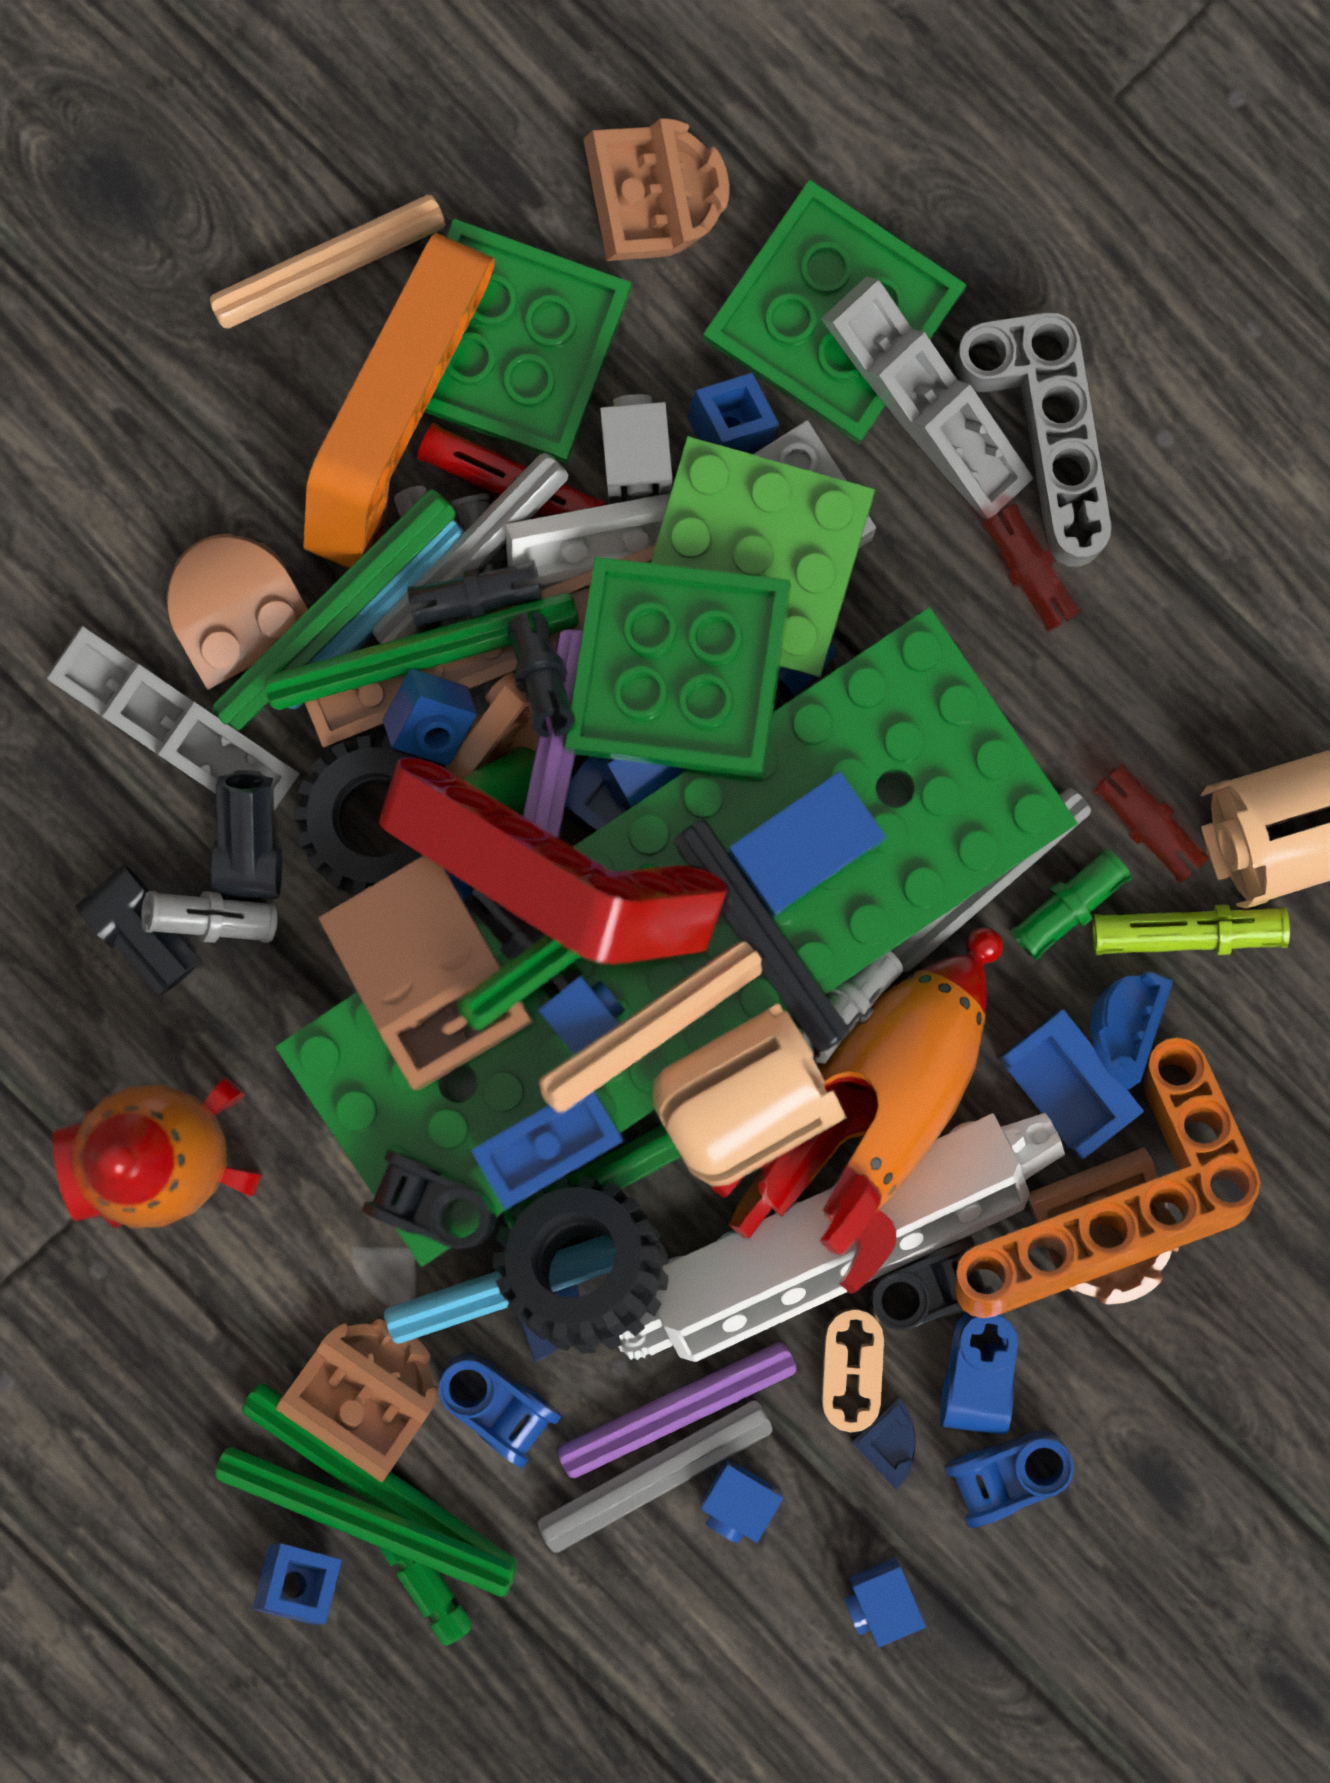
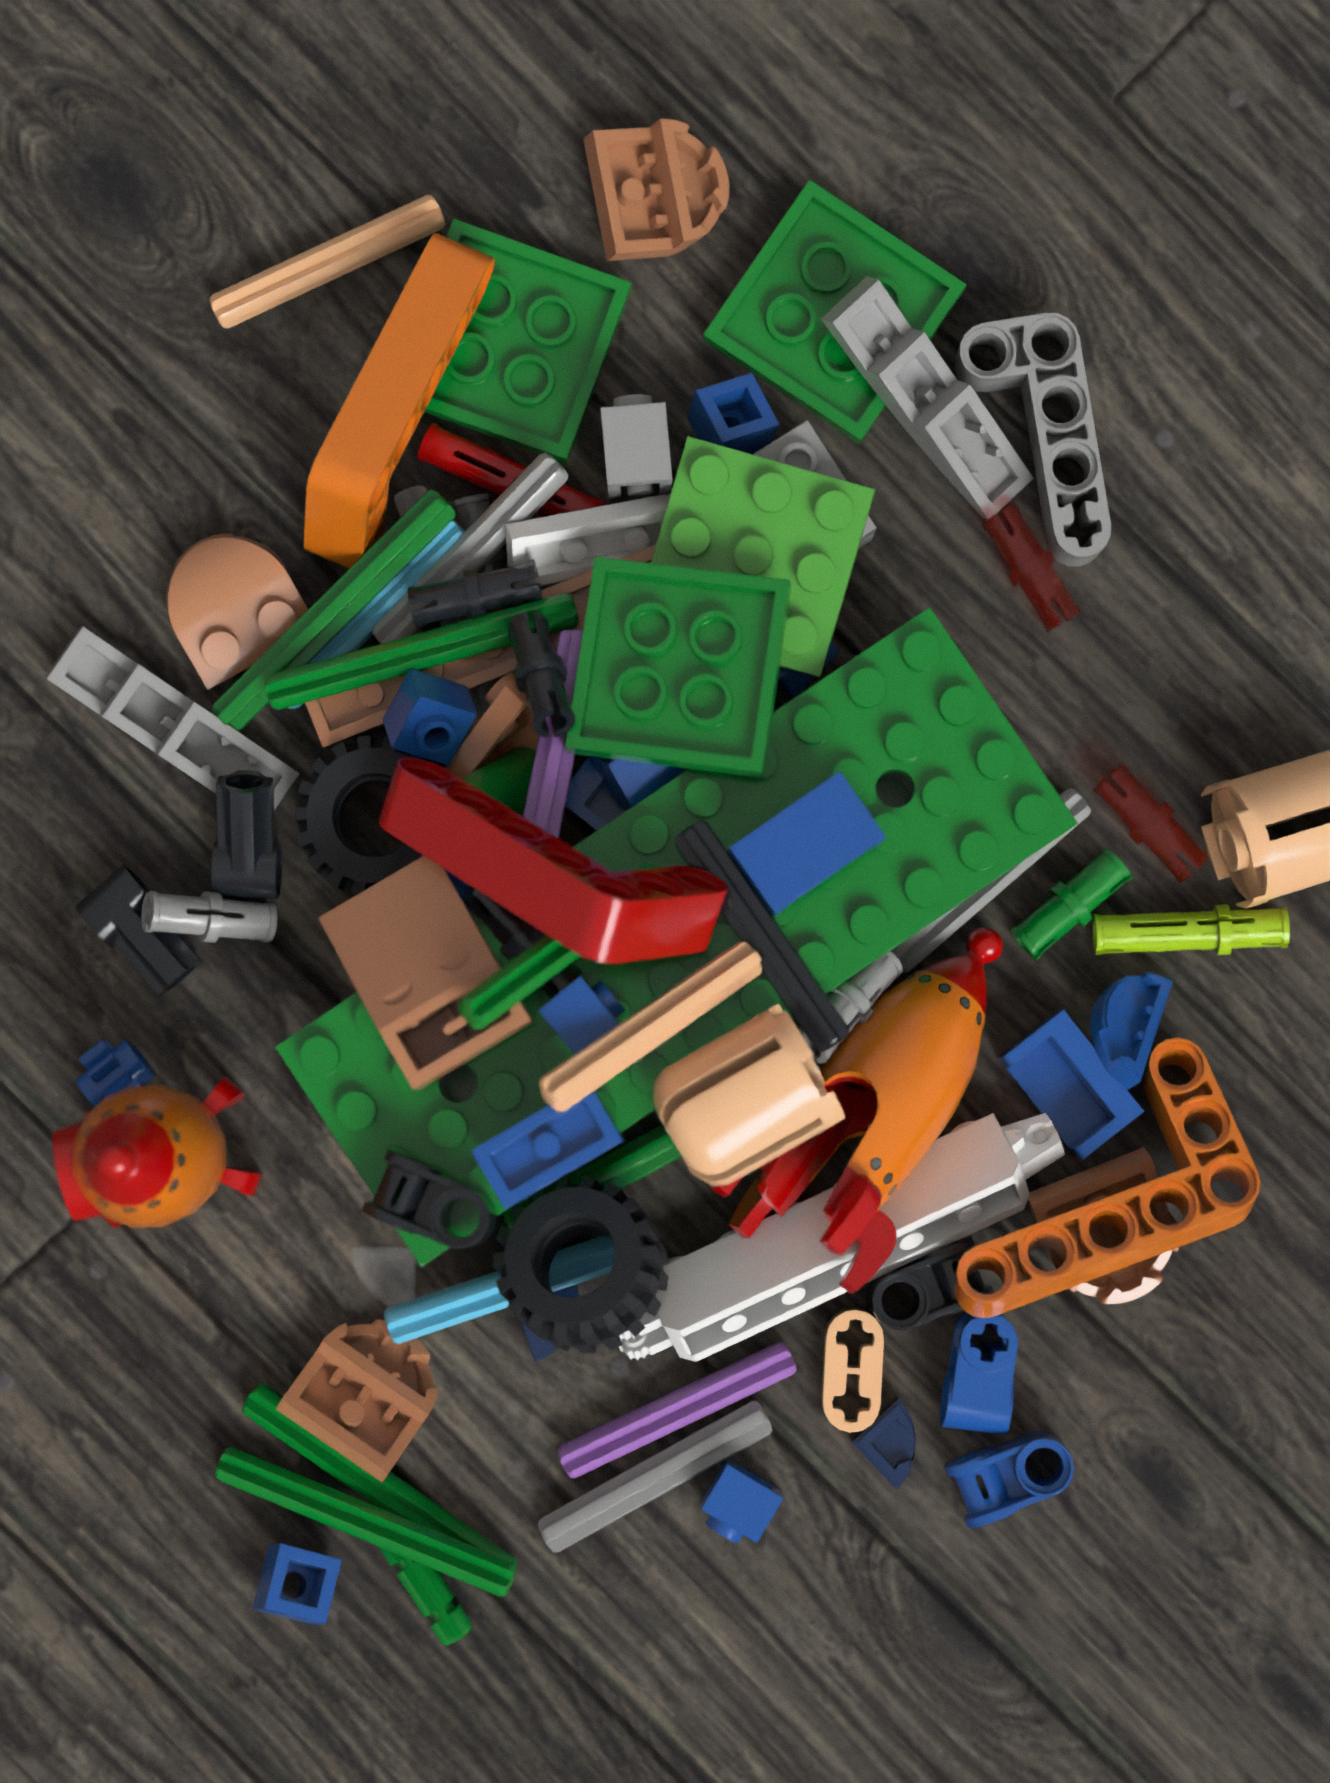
(112, 1070): none -> blue gear
(499, 1409): blue piece -> none
(883, 1603): blue plate -> none

